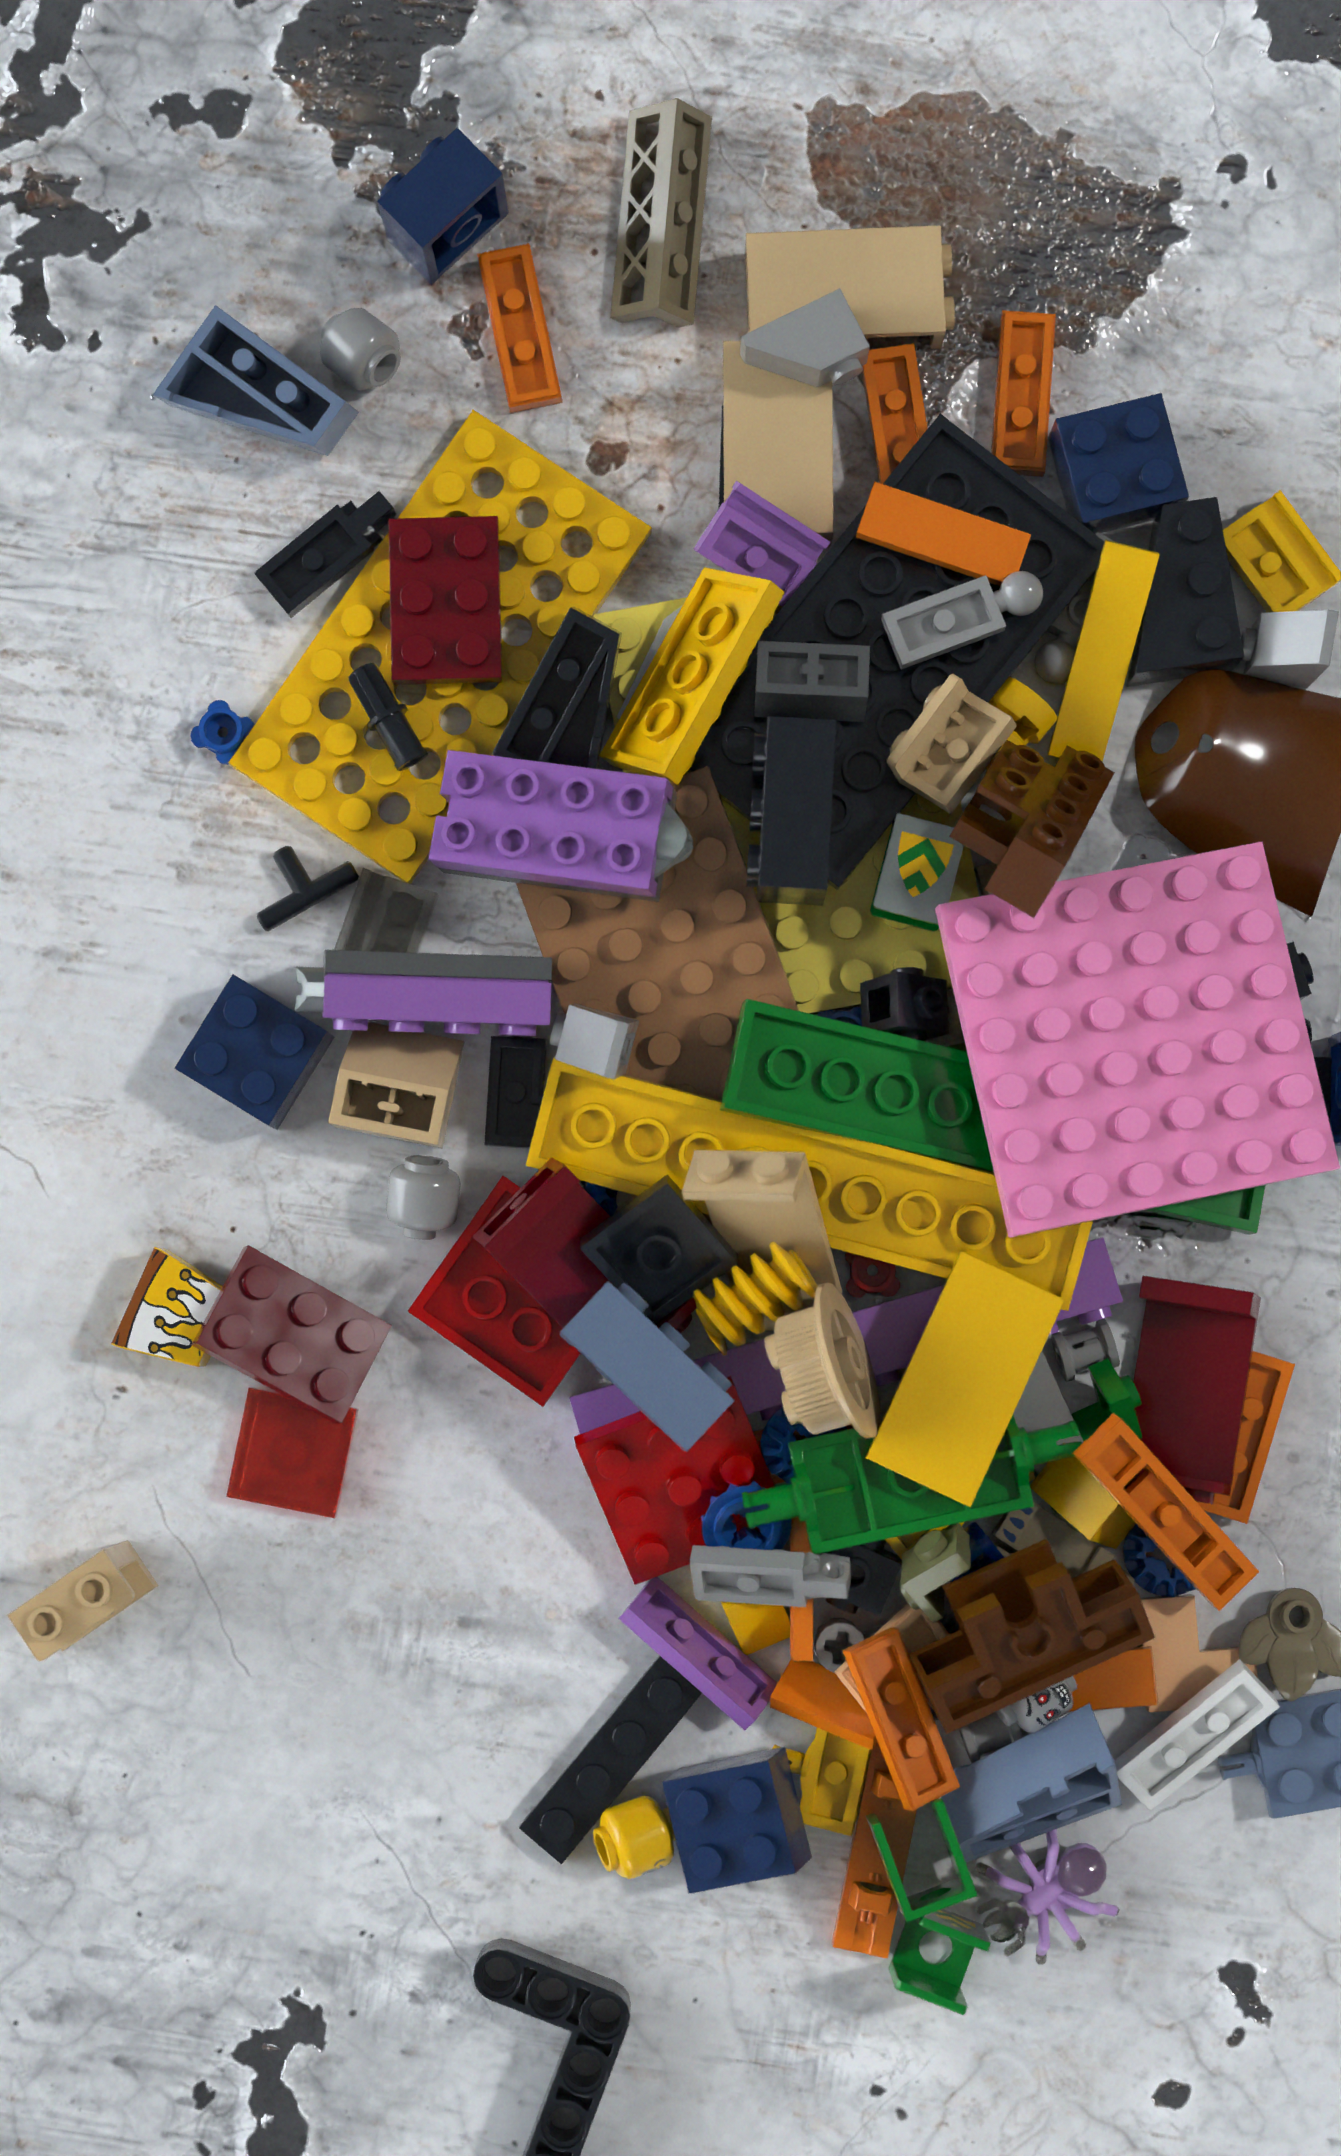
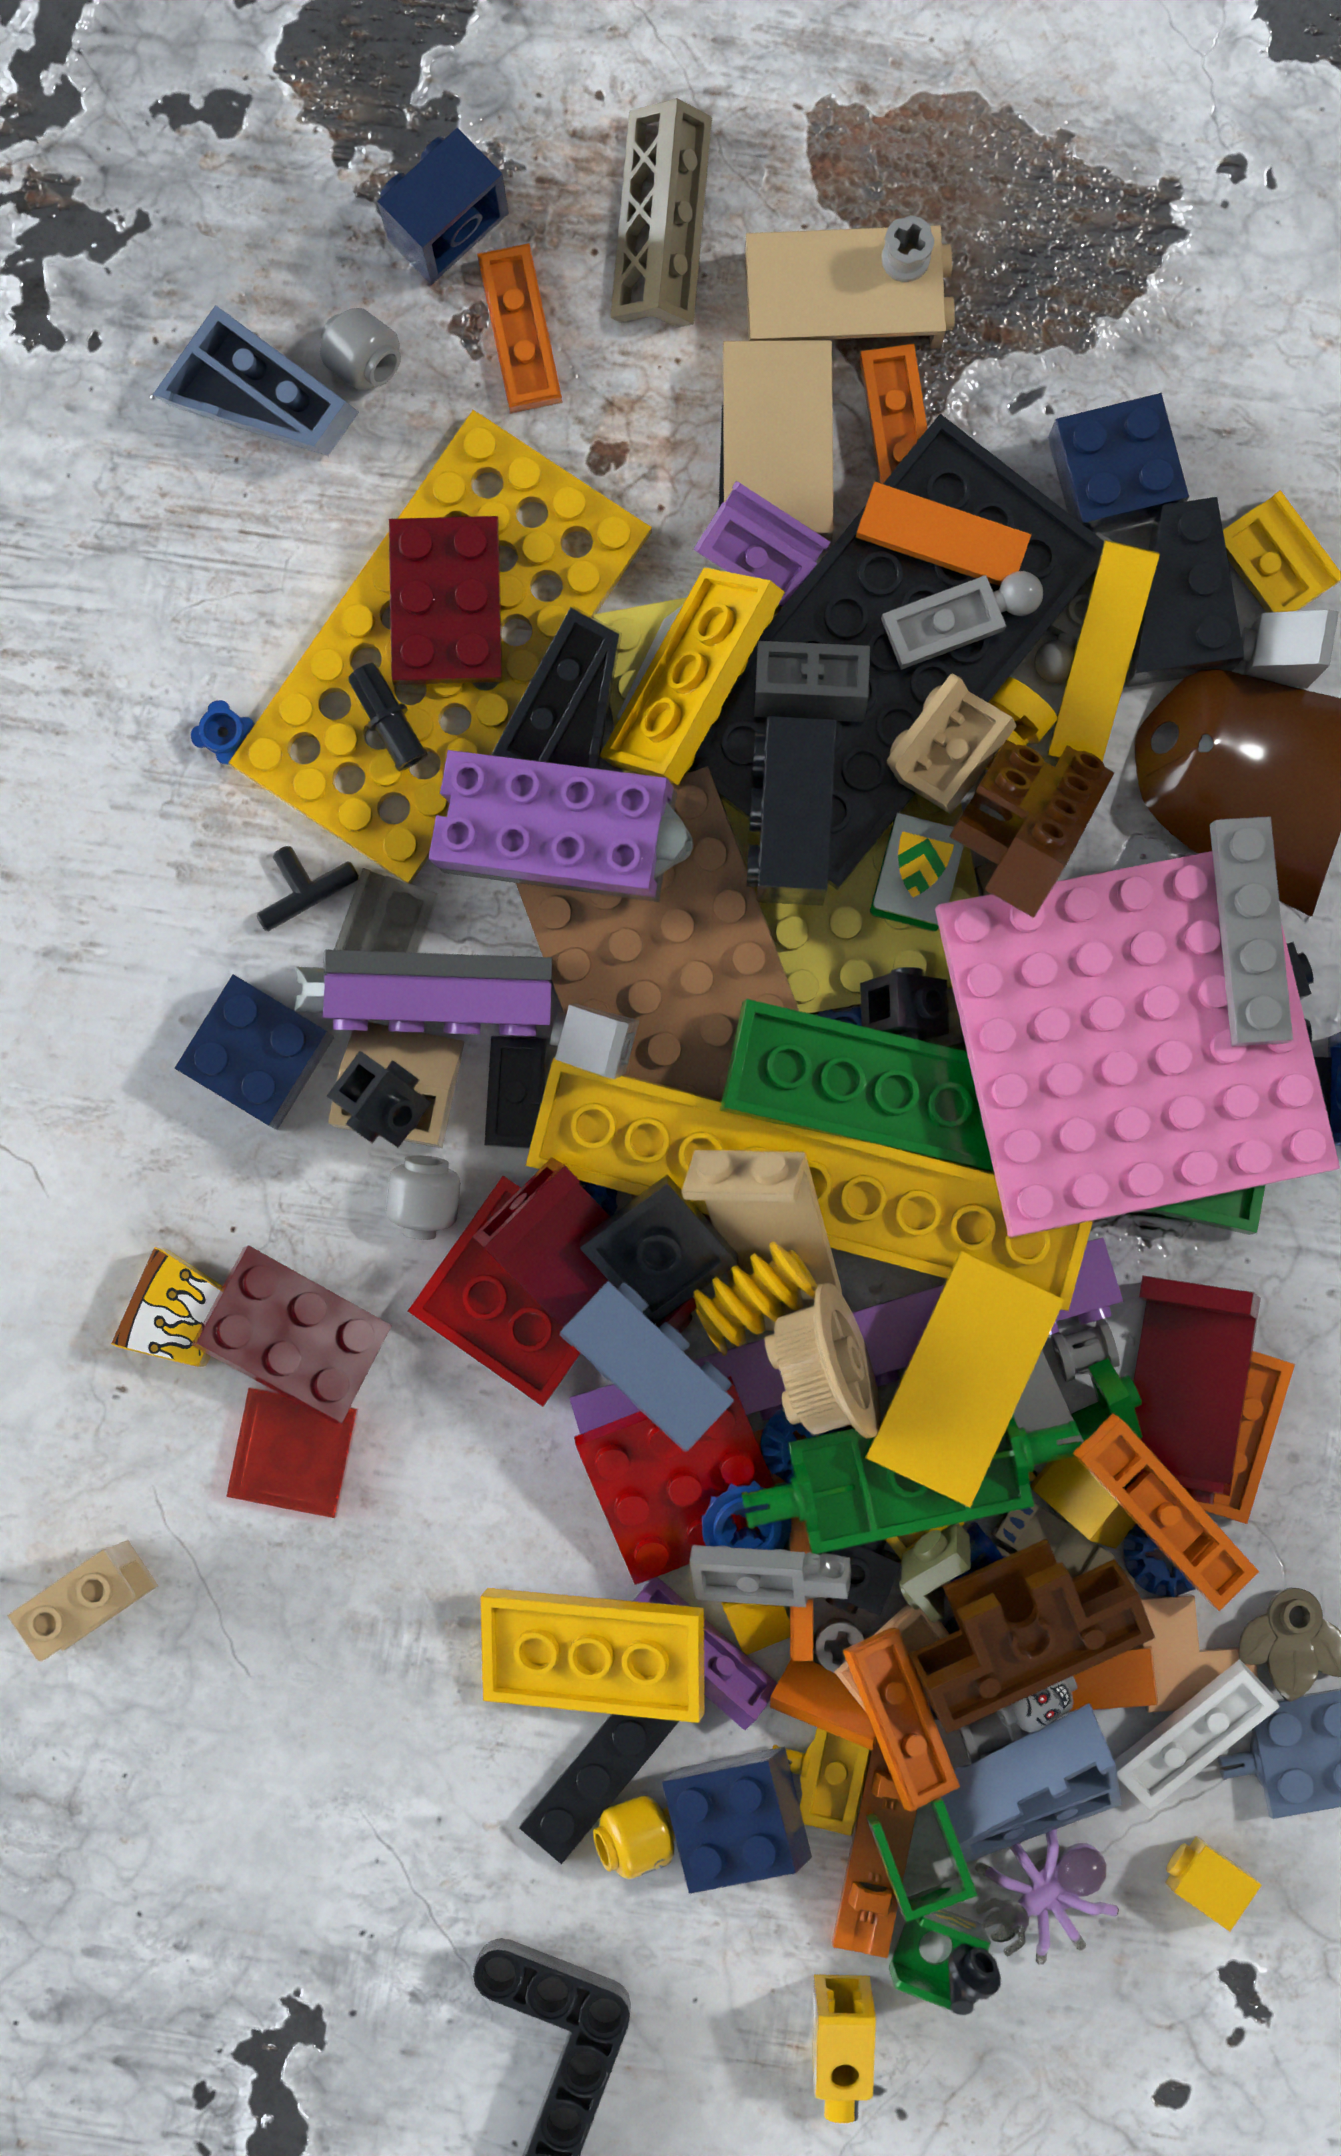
(325, 552): black hinge -> none
(379, 1099): none -> black brick
(593, 1654): none -> yellow plate
(810, 343): light grey slope -> none
(843, 2044): none -> yellow torso
(862, 1283): red plate -> none
(898, 235): none -> light grey bush
(971, 1977): none -> black plate
(1023, 391): orange tile -> none
(1211, 1882): none -> yellow brick
(1251, 931): none -> light grey plate

